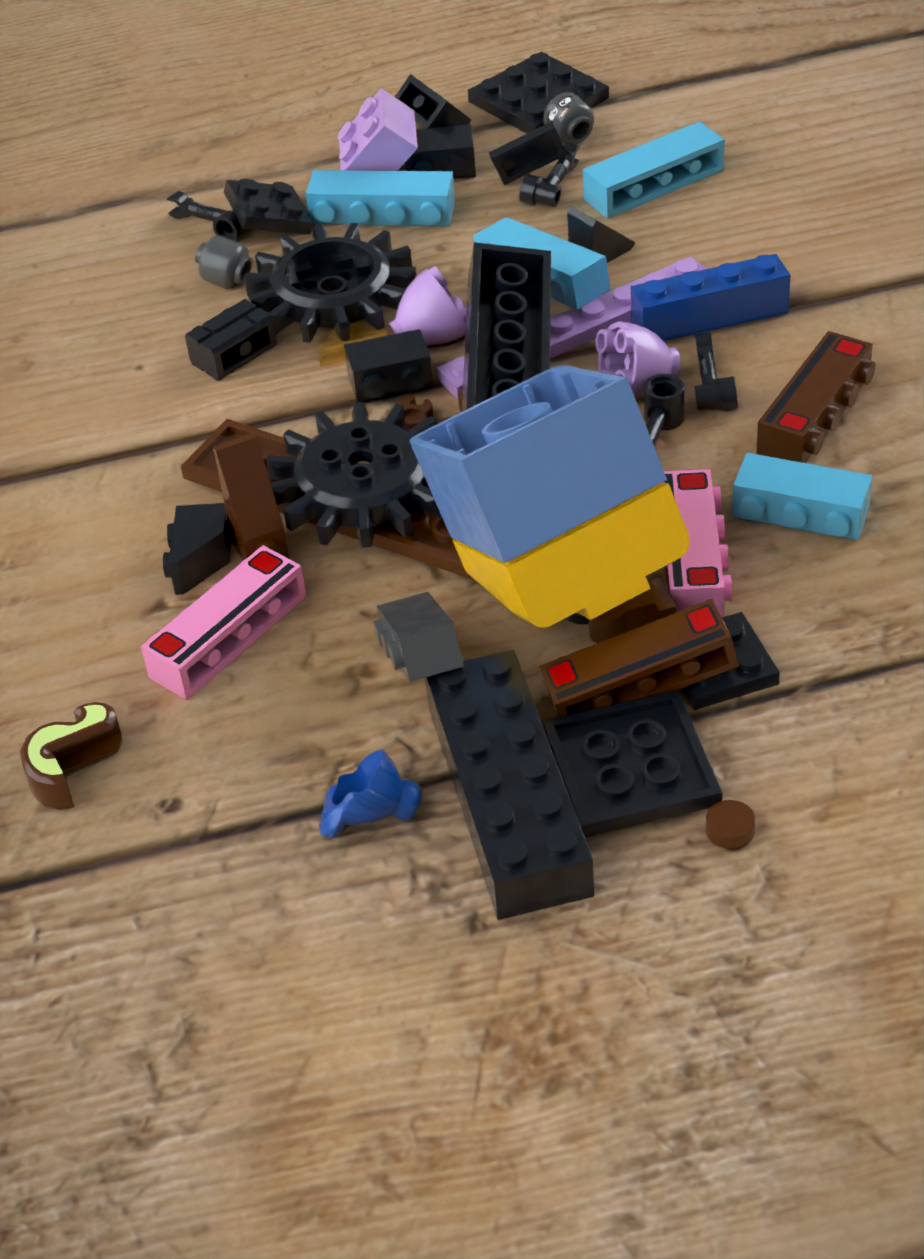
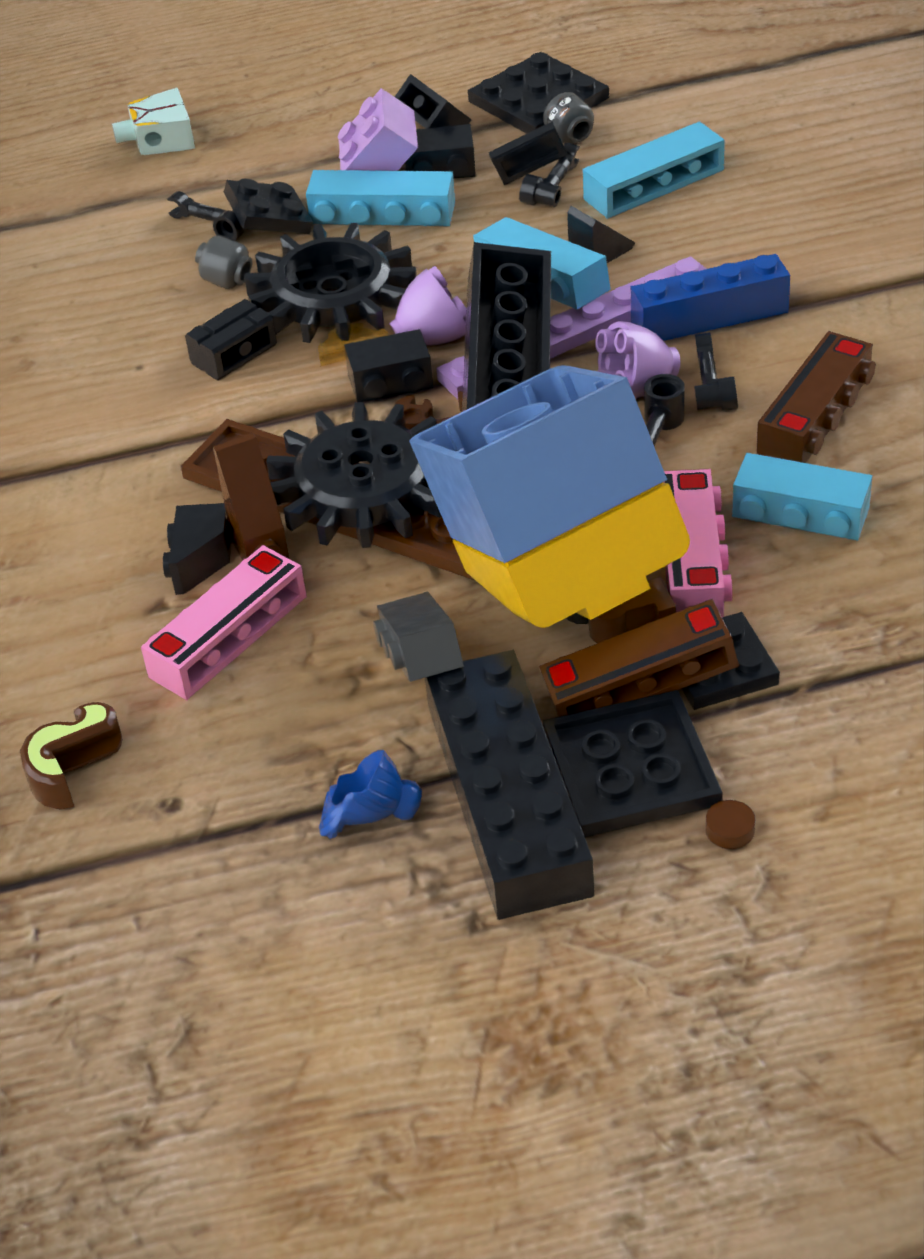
(157, 124): none -> light aqua torso

